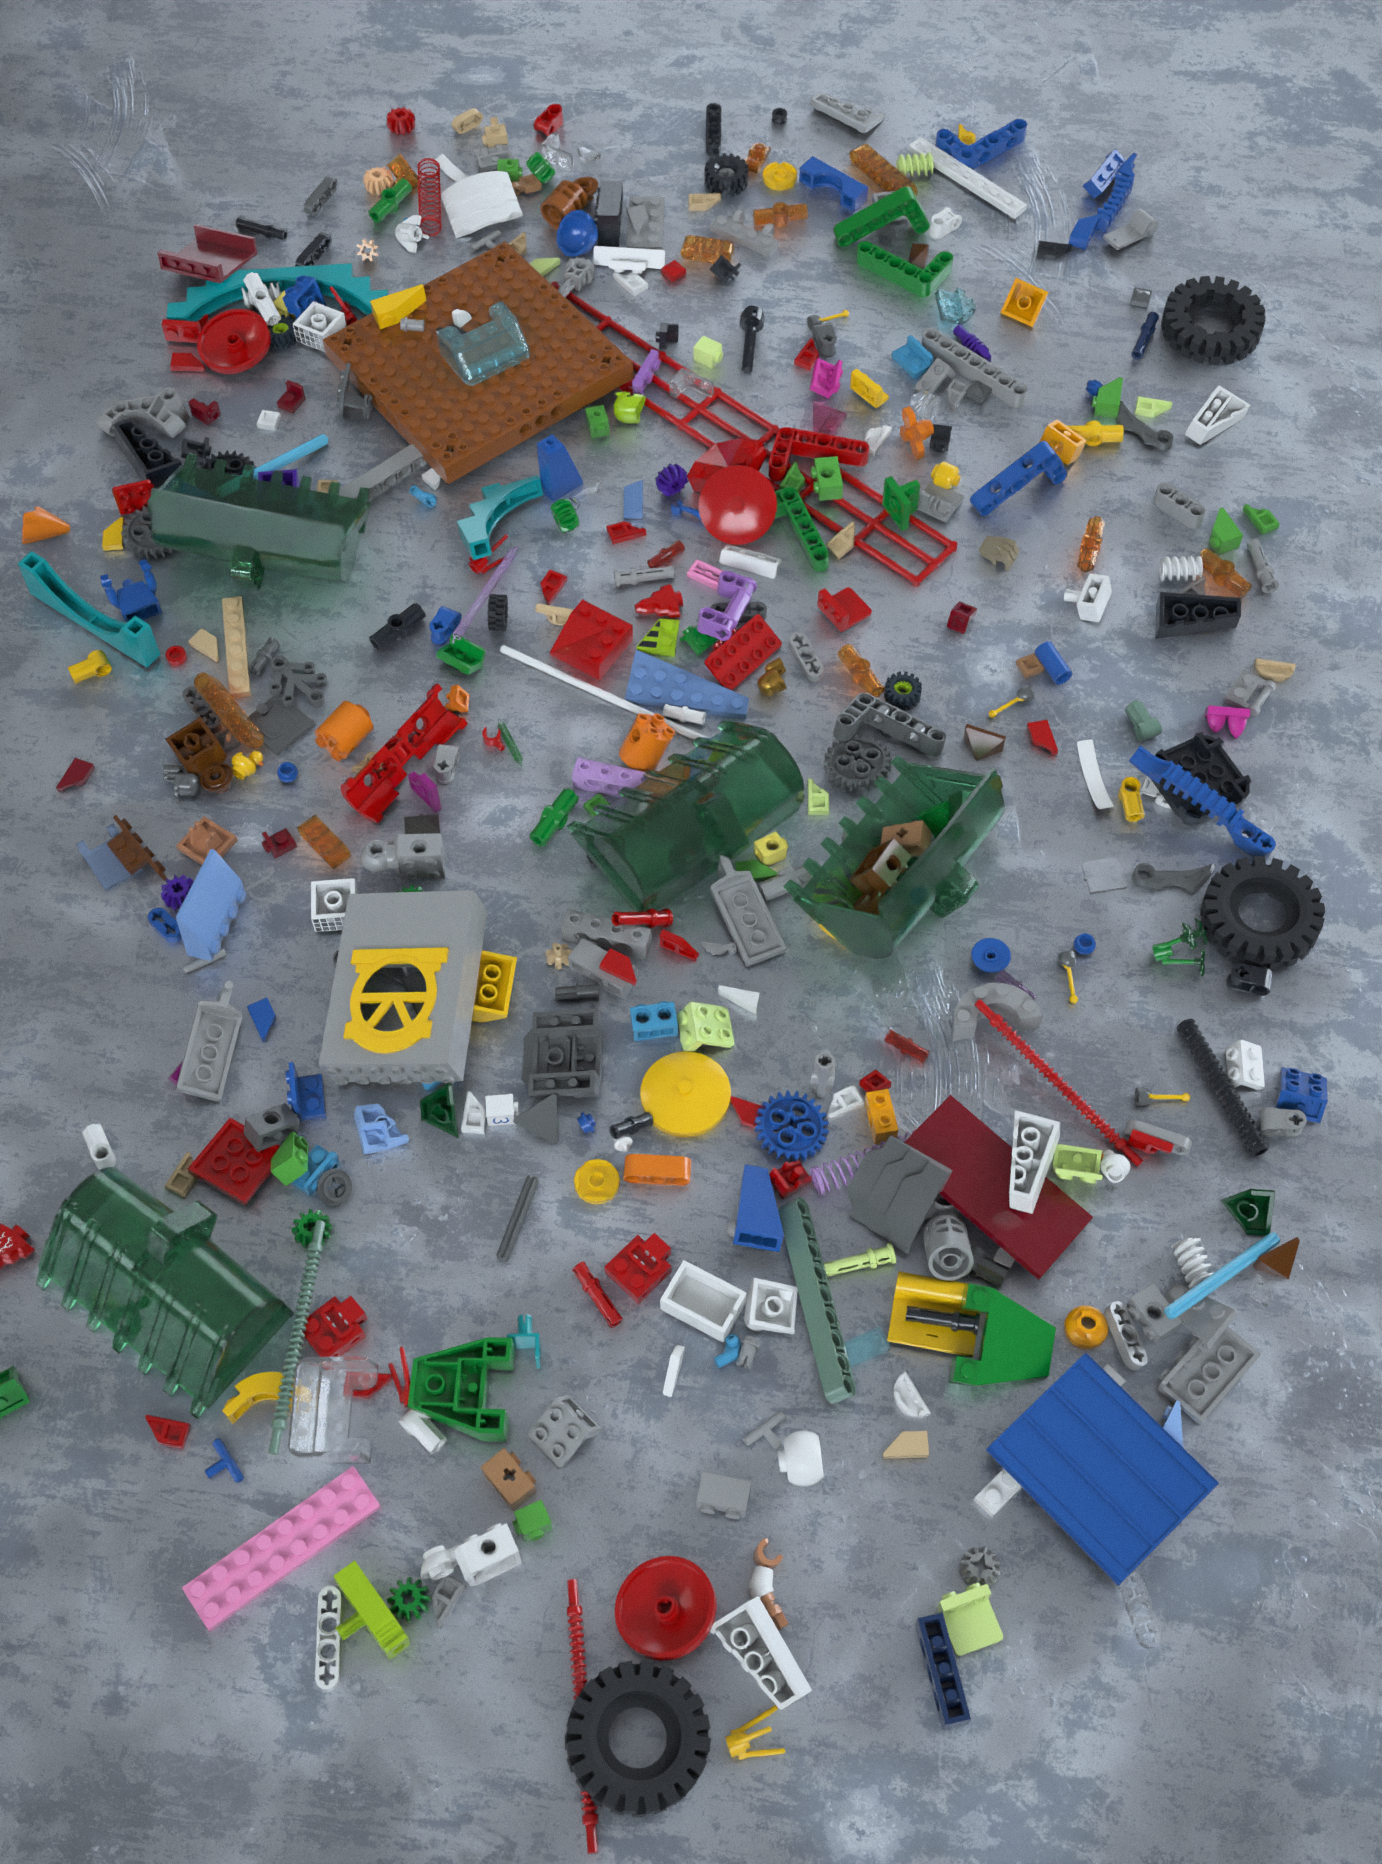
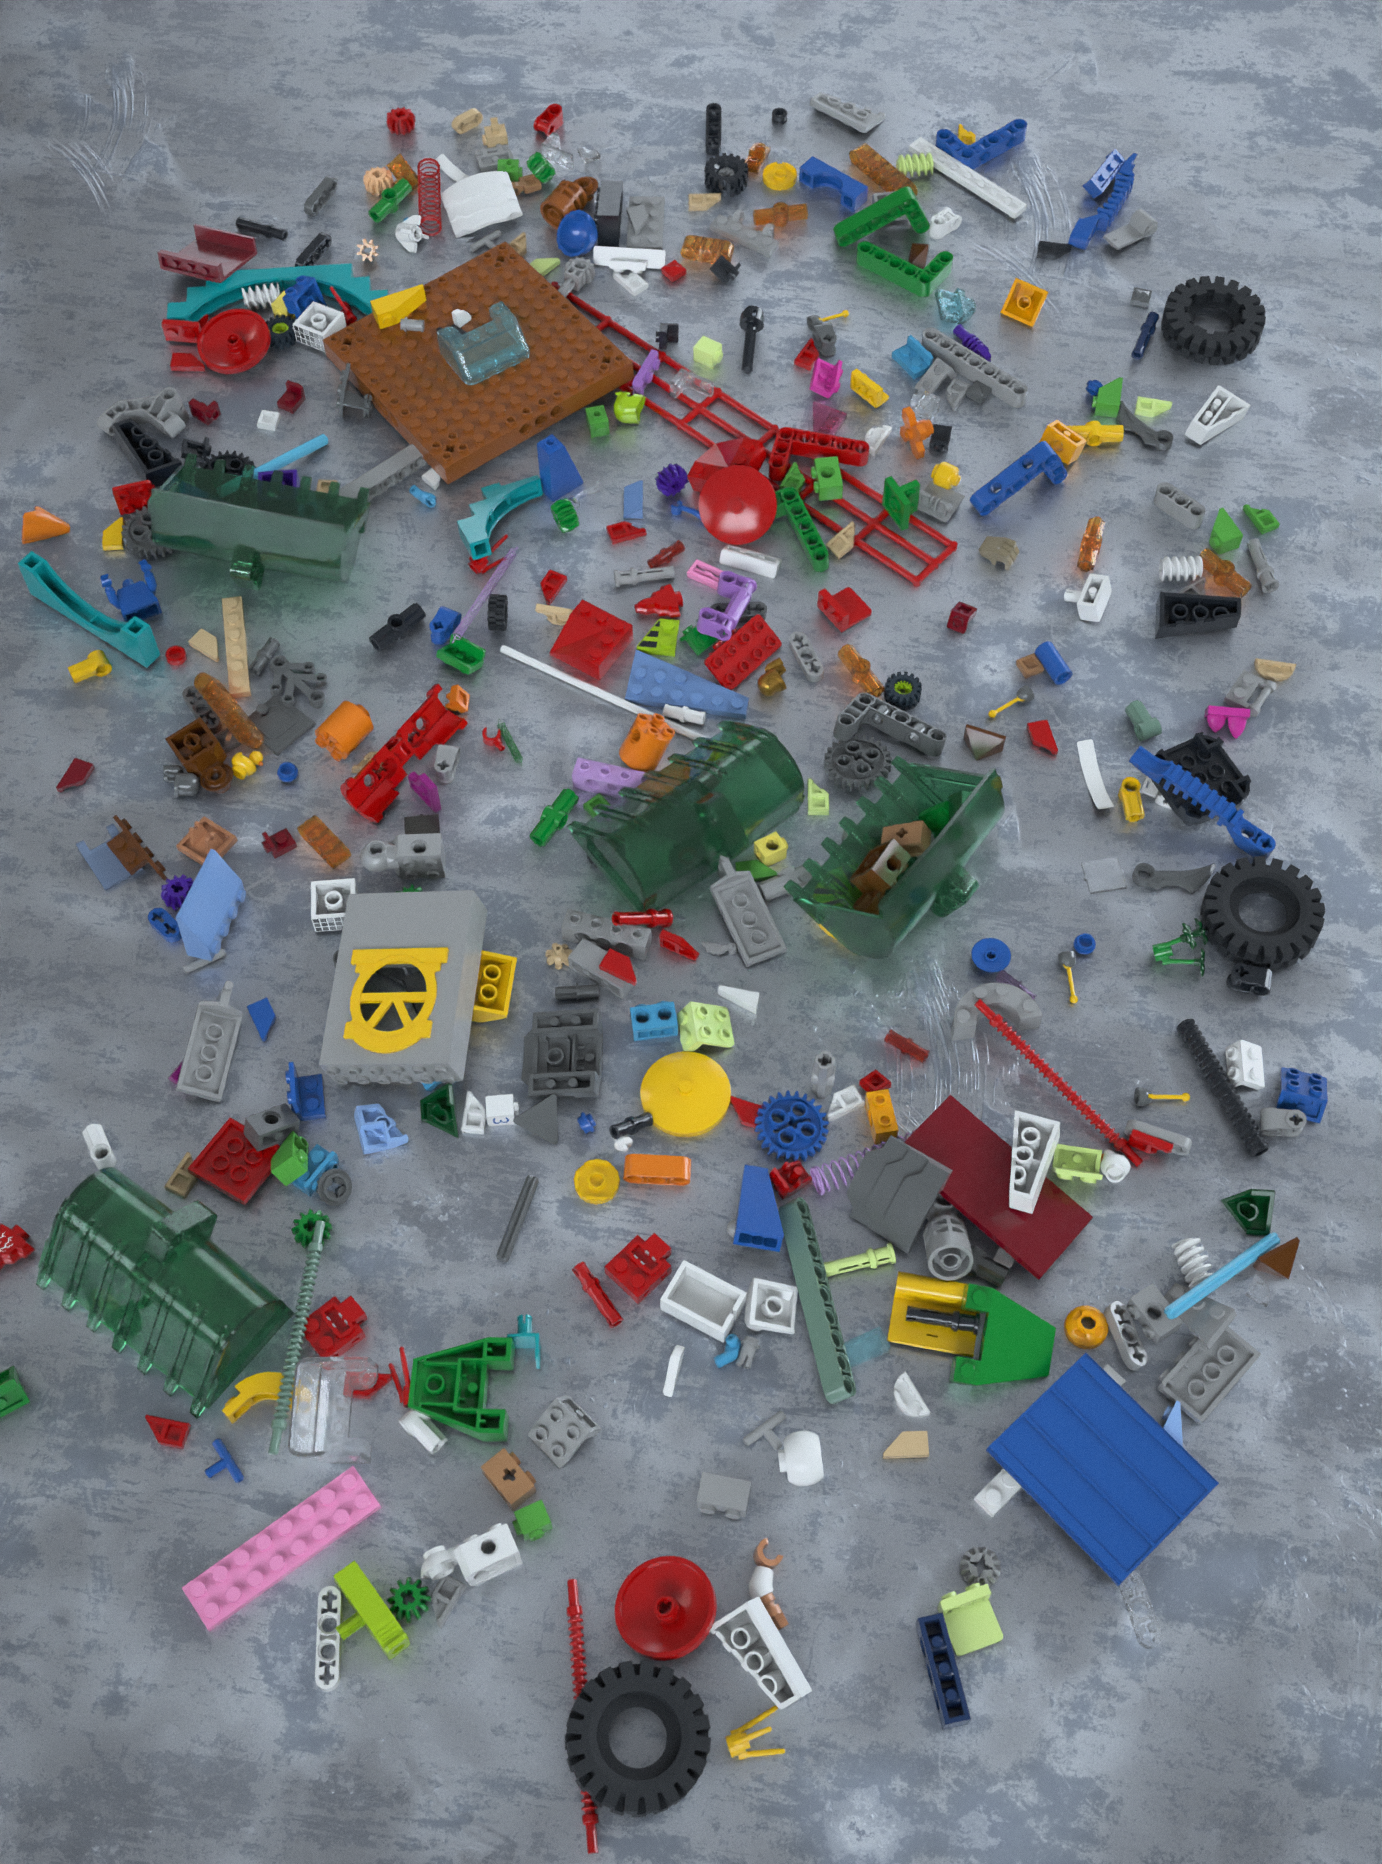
(259, 292): white piece -> none

